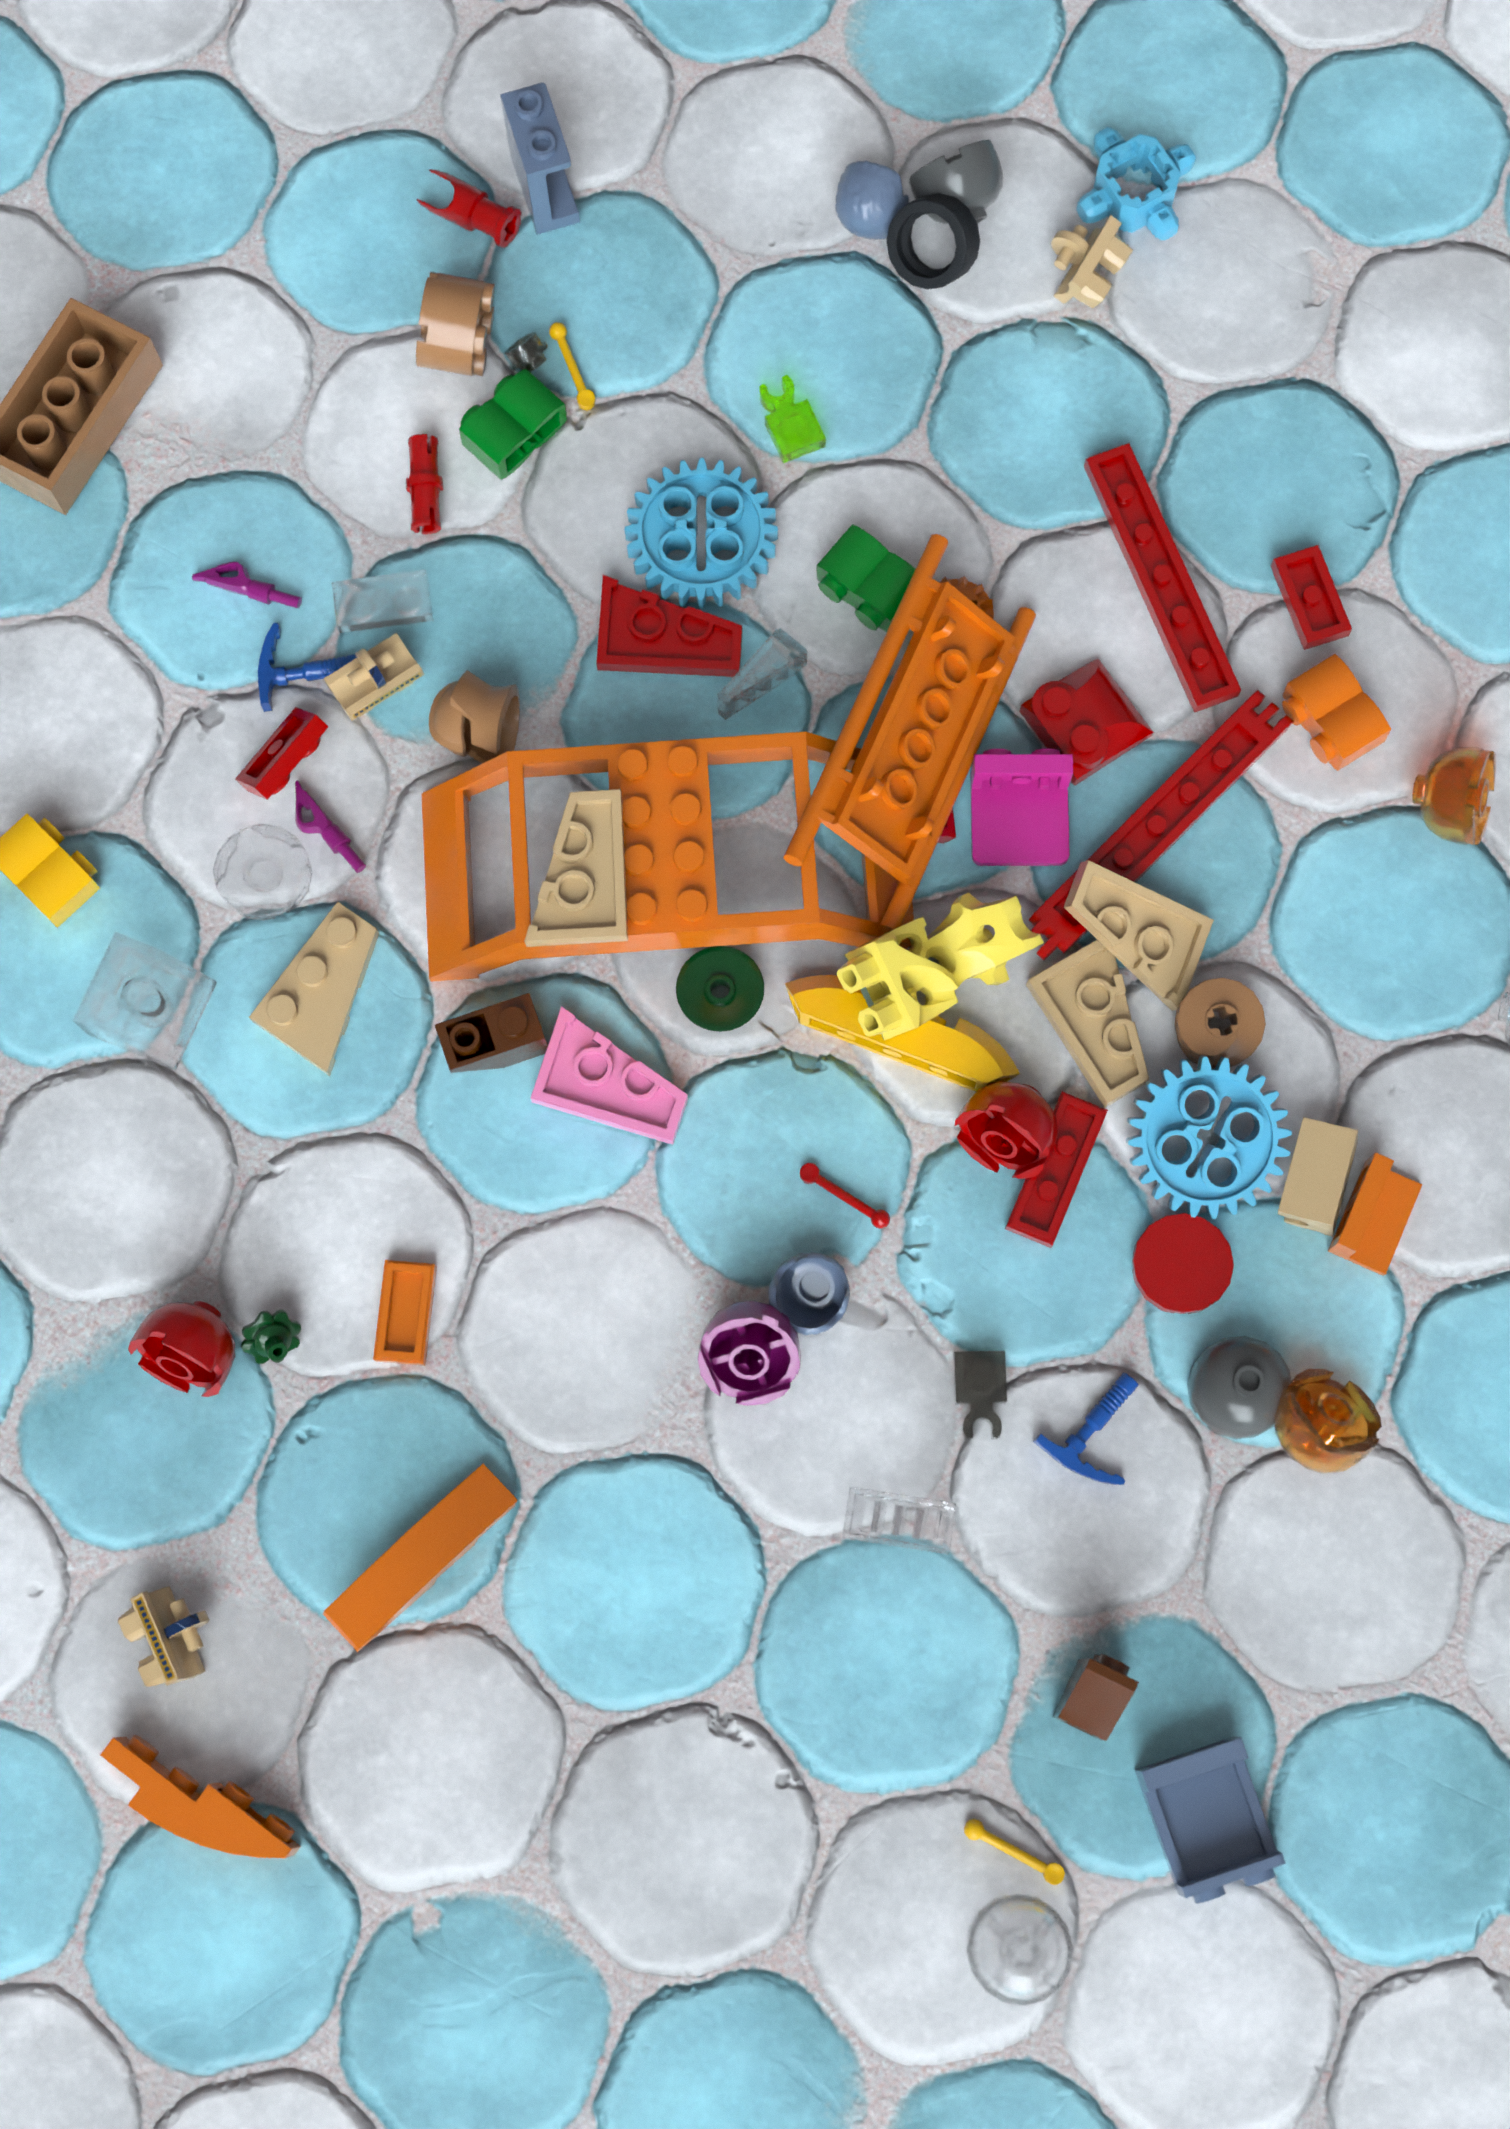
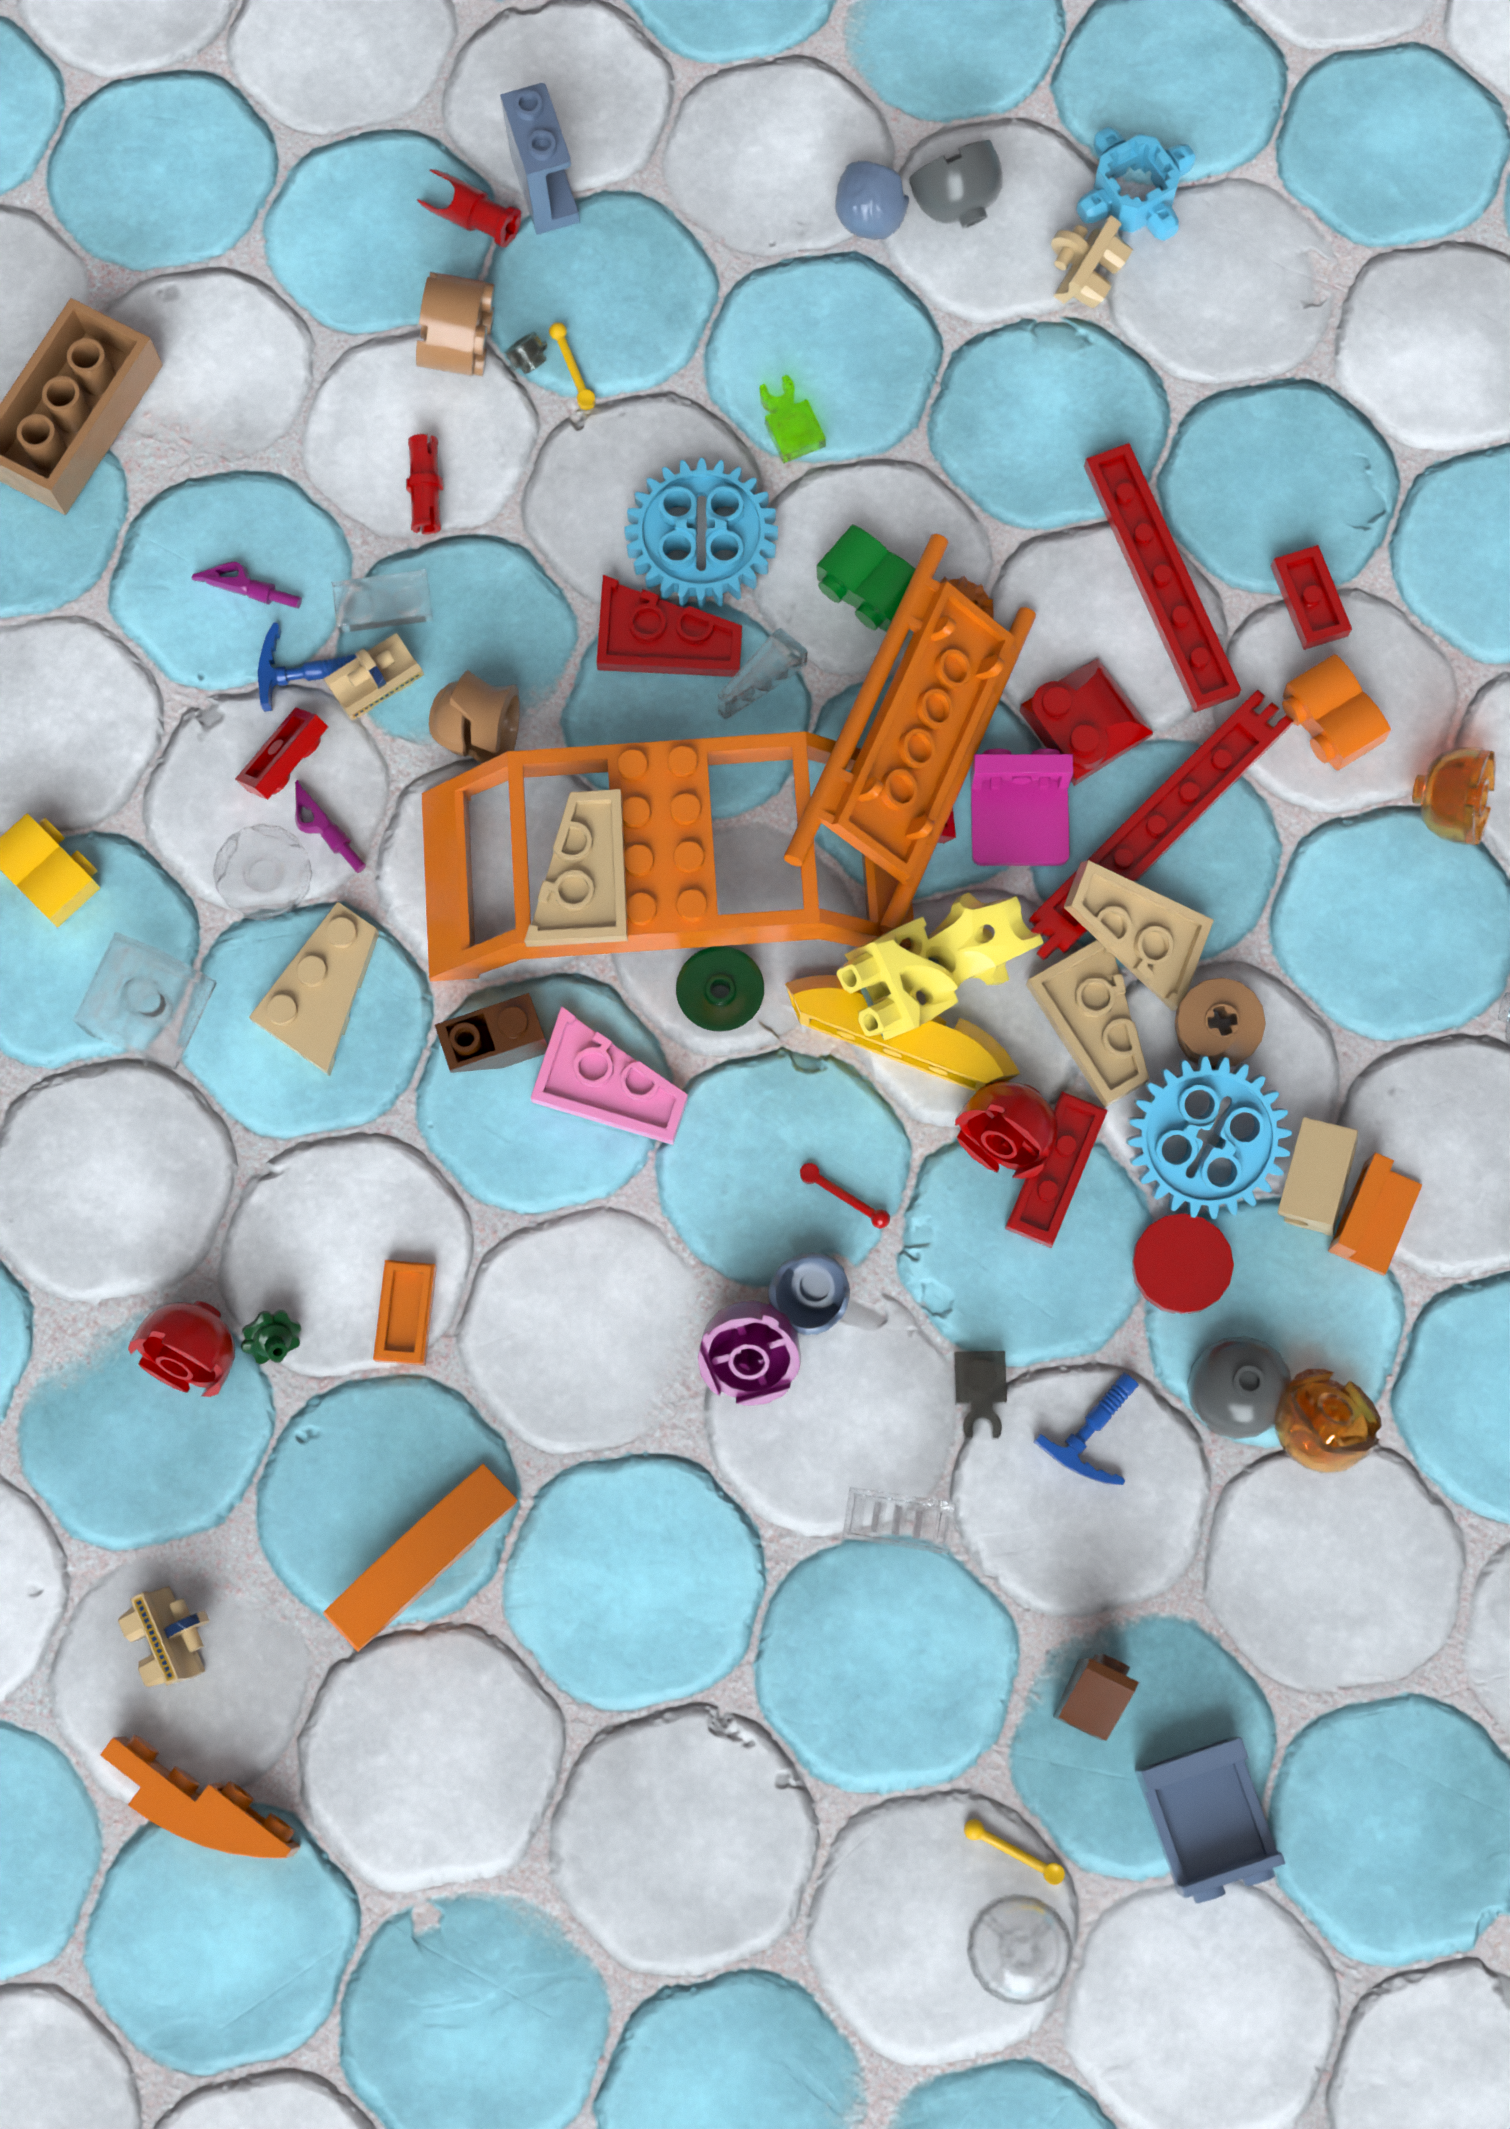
(512, 423): green brick -> none
(901, 248): black tyre -> none

